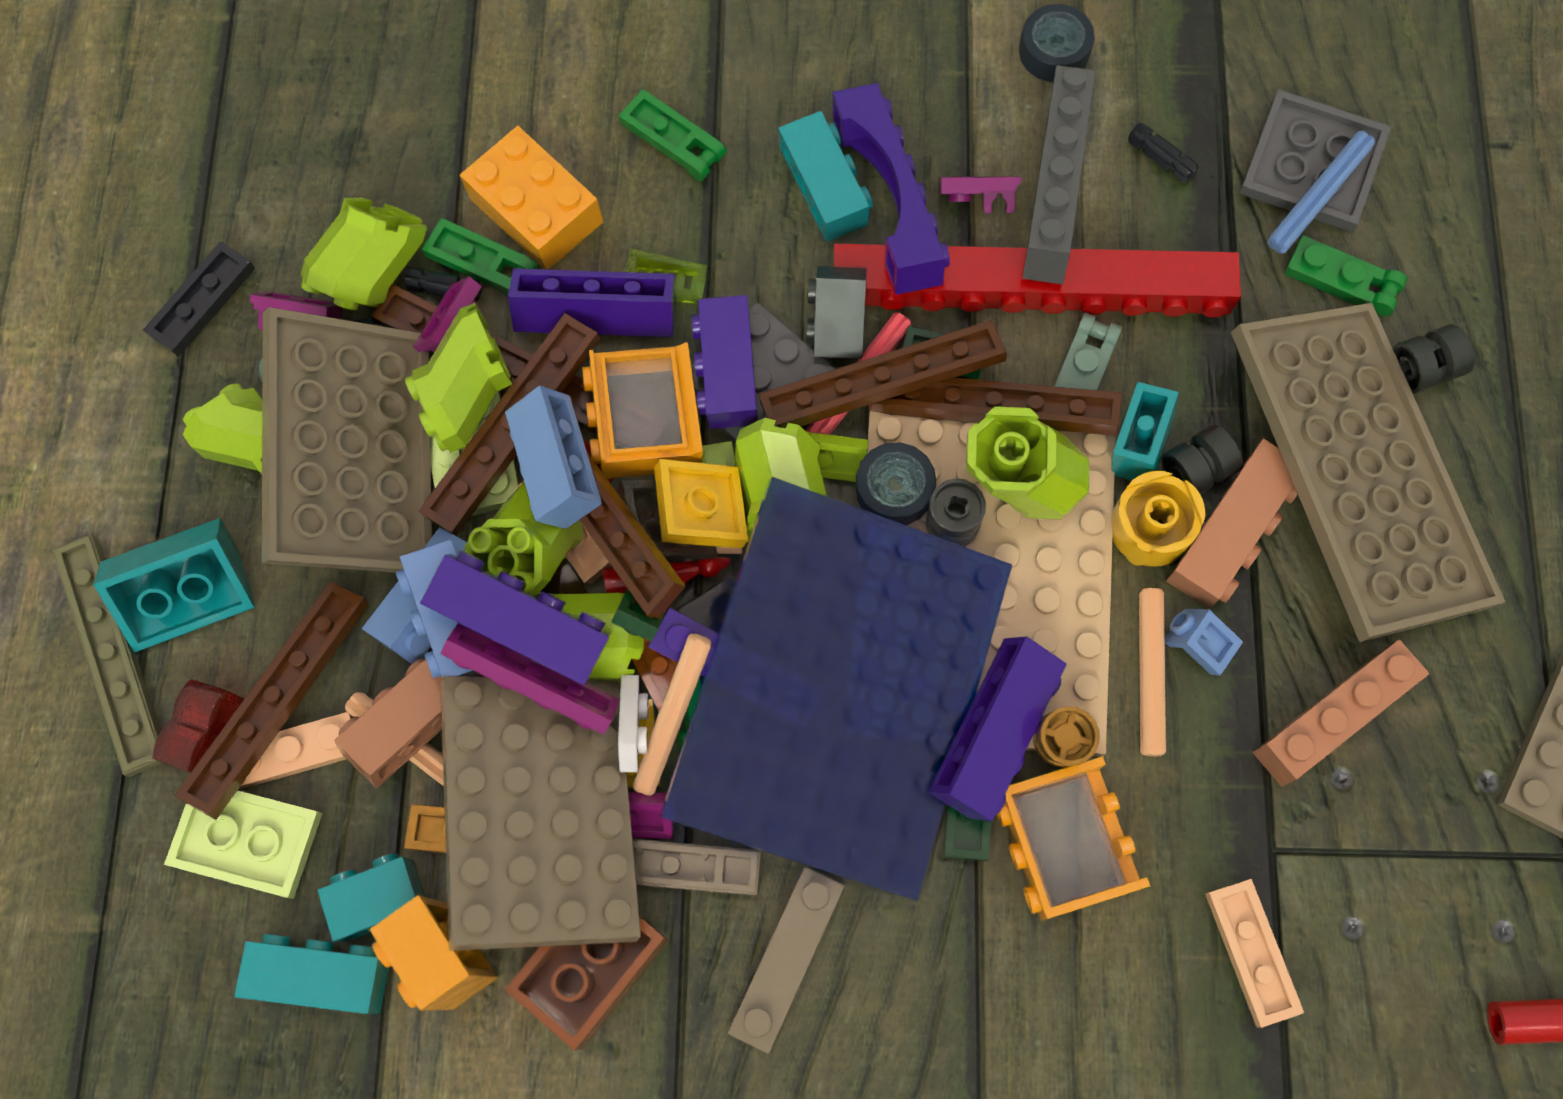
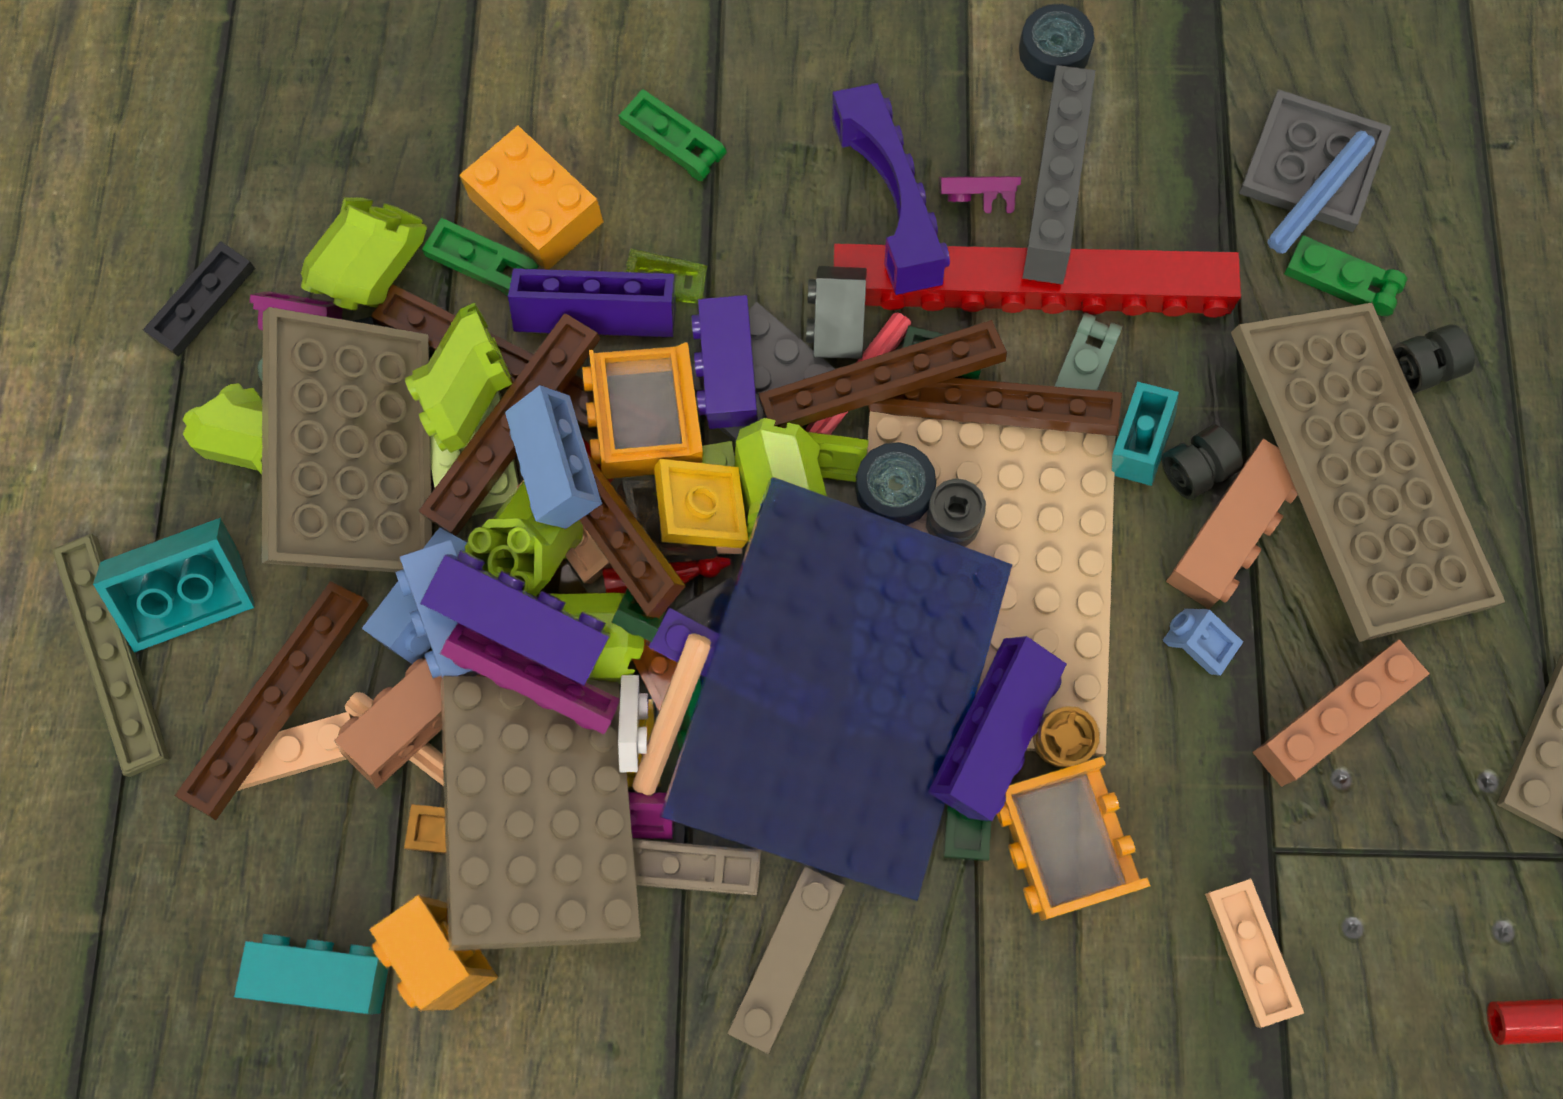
(195, 723): clear red brick -> none
(249, 844): yellowish green plate -> none
(364, 899): teal brick -> none
(433, 281): black axle -> none
(457, 296): magenta plate -> none
(582, 984): dark orange brick -> none
(825, 176): teal brick -> none
(1027, 463): lime brick -> none
(1152, 672): light nougat axle -> none
(1163, 152): black axle -> none
(1166, 499): yellow brick -> none

